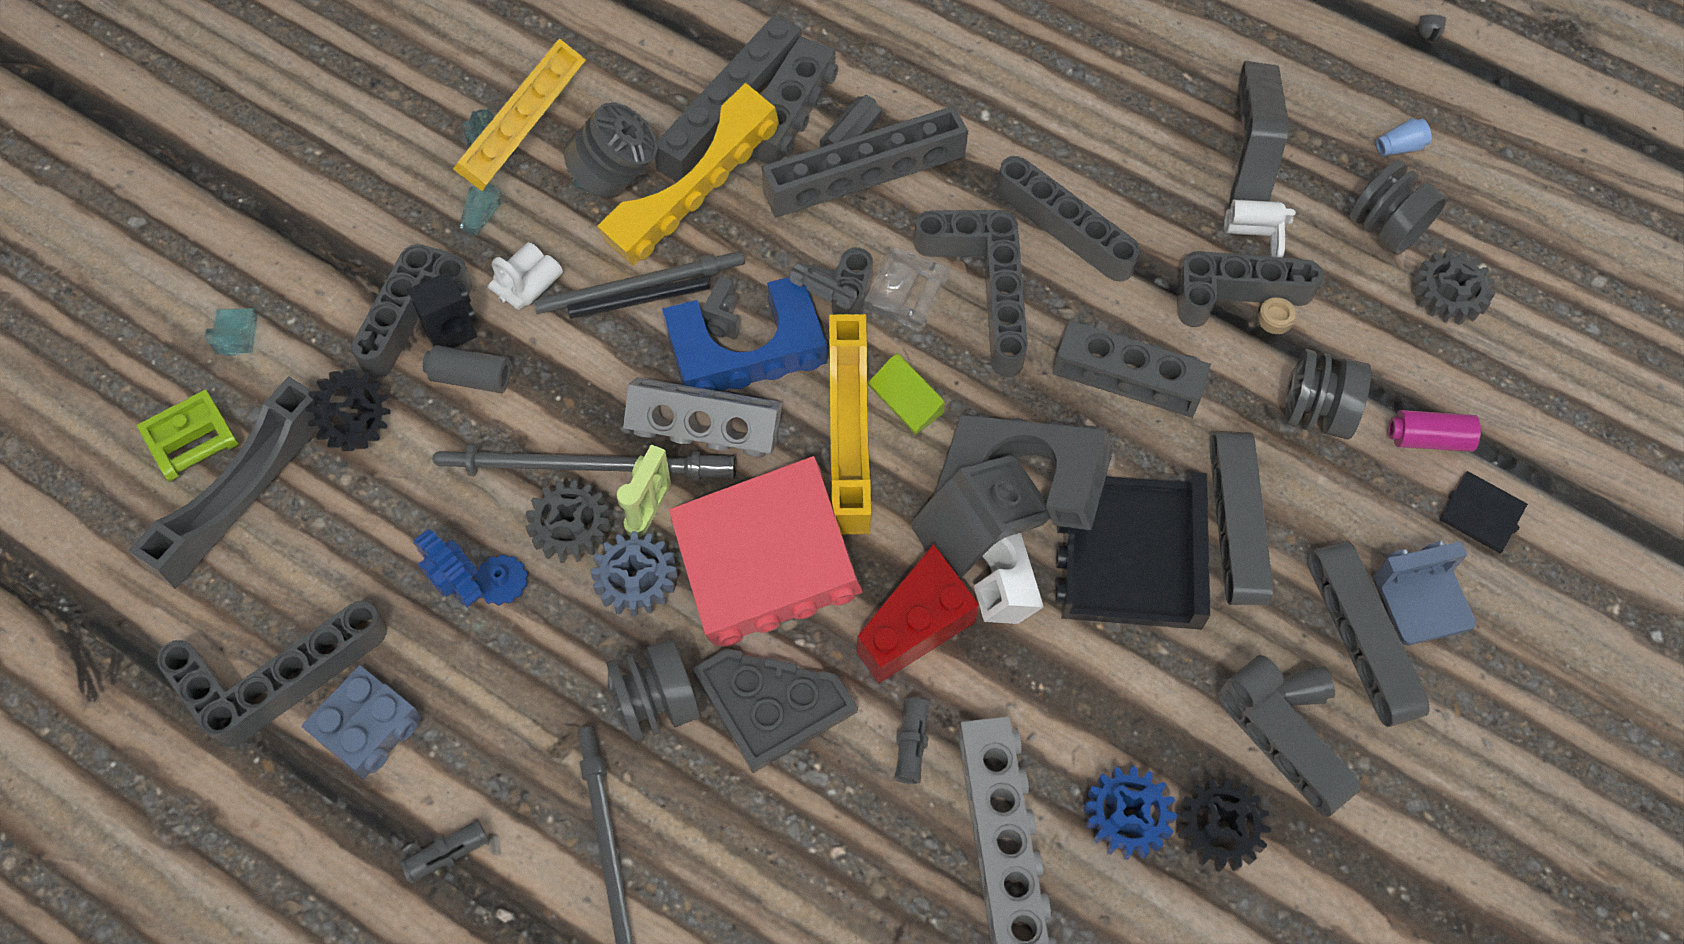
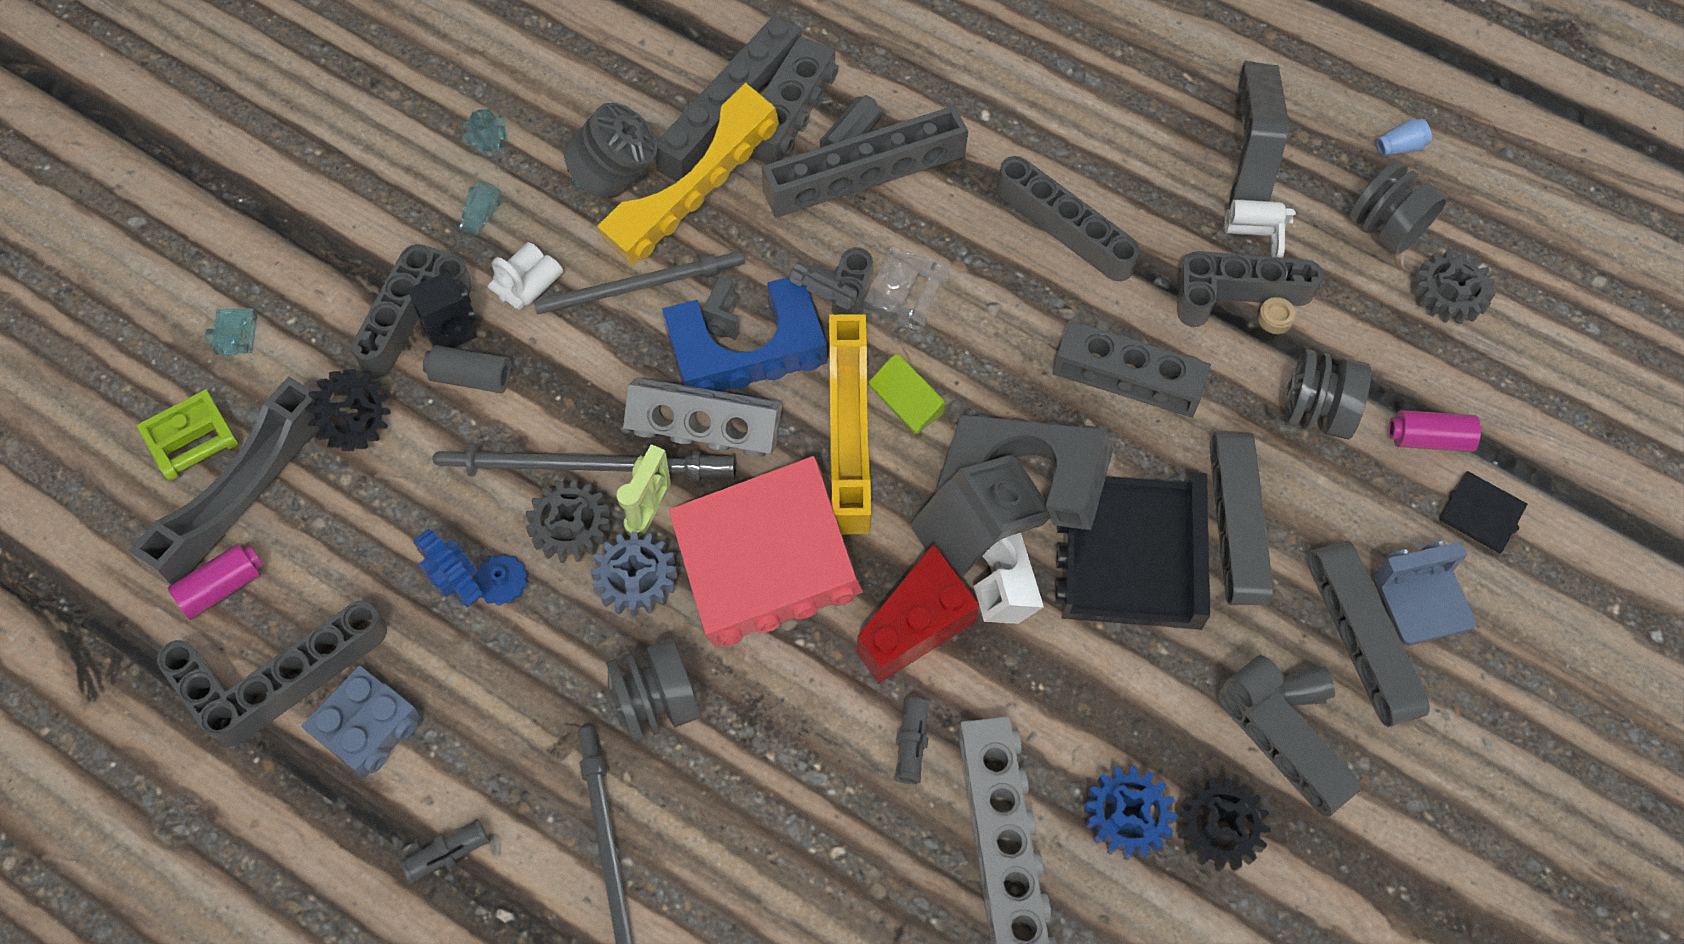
(215, 580): none -> dark pink brick
(519, 115): yellow plate -> none
(638, 297): black bar -> none
(771, 703): dark grey plate -> none
(985, 240): dark grey beam -> none
(1431, 26): dark grey hinge -> none

